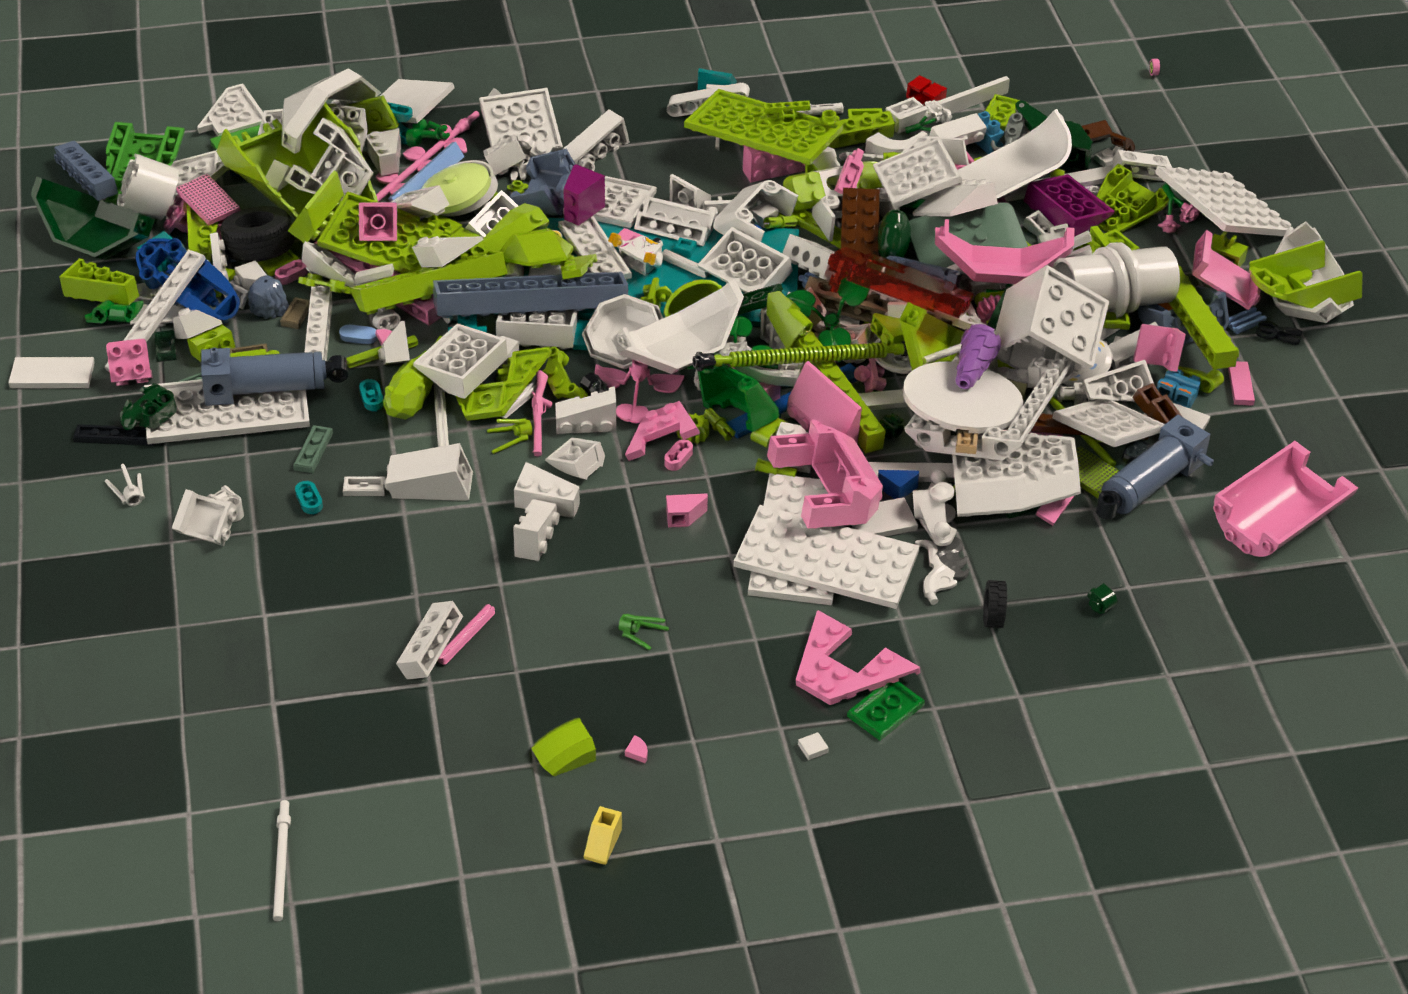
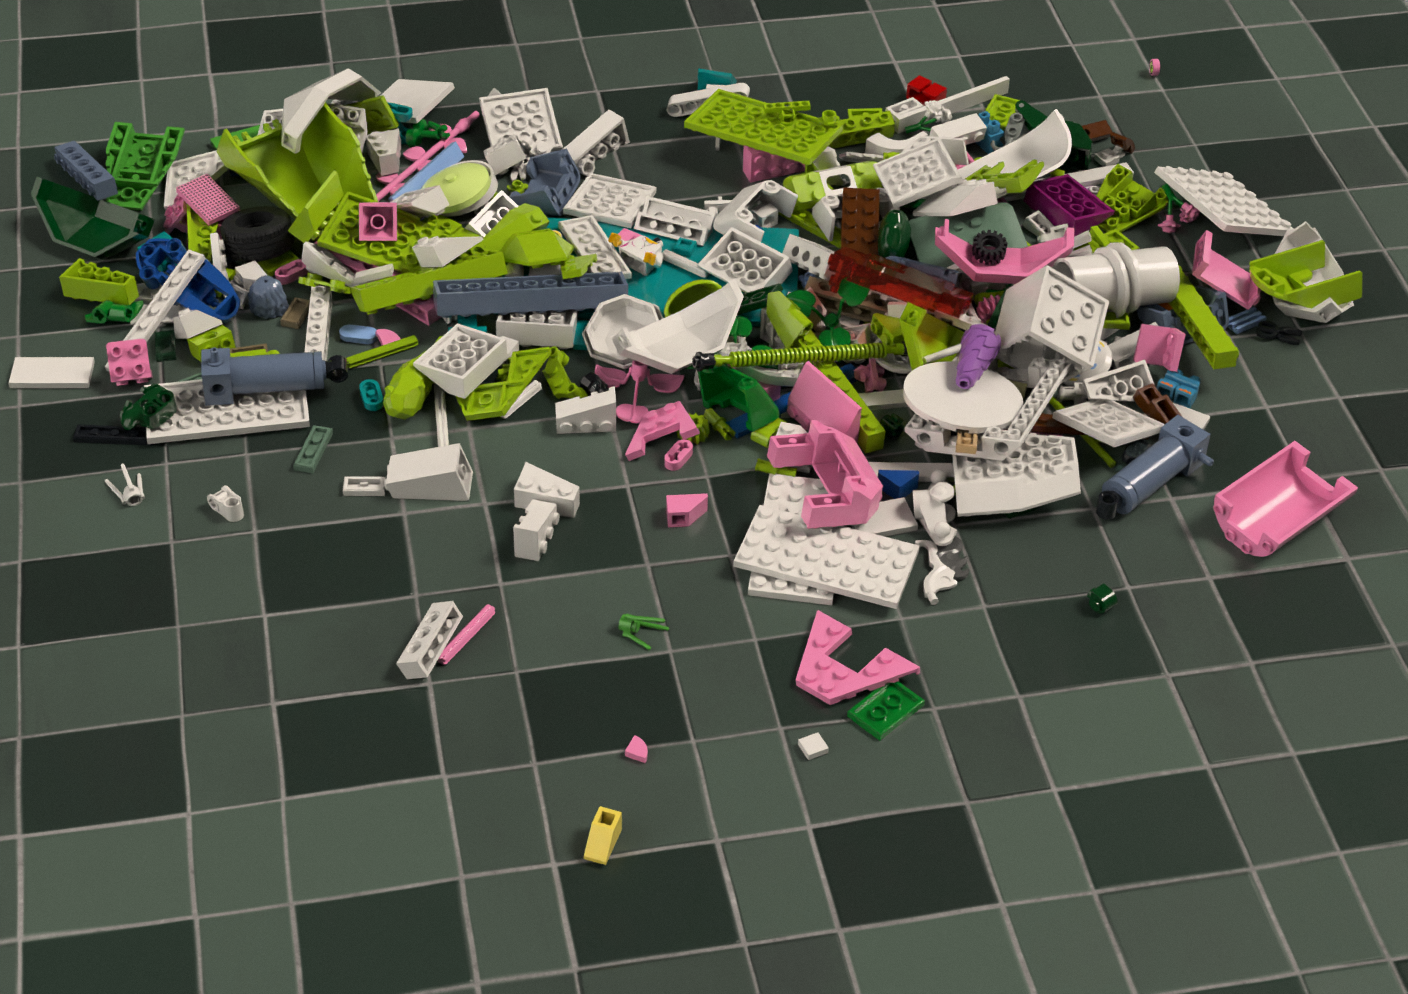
(148, 187): white brick -> none
(205, 518): white panel -> none
(232, 111): white wing -> none
(277, 175): white slope -> none
(283, 824): white bar -> none
(308, 497): teal plate -> none
(339, 156): white wedge -> none
(386, 319): white piece -> none
(395, 346): white slope -> none
(520, 427): lime plant -> none
(539, 404): bright pink piece -> none
(565, 748): lime slope -> none
(578, 457): white slope -> none
(583, 194): magenta slope -> none
(655, 294): lime hips -> none
(686, 193): white slope -> none
(780, 221): lime axle -> none
(818, 109): white pin -> none
(851, 171): bright pink hinge -> none
(986, 254): none -> black tyre
(995, 604): black tyre -> none
(1013, 182): none -> lime wedge
(1052, 511): bright pink slope -> none
(1093, 471): lime tile -> none
(1141, 164): white piece -> none
(1208, 381): lime piece -> none
(1229, 248): lime brick -> none
(1241, 384): bright pink tile -> none

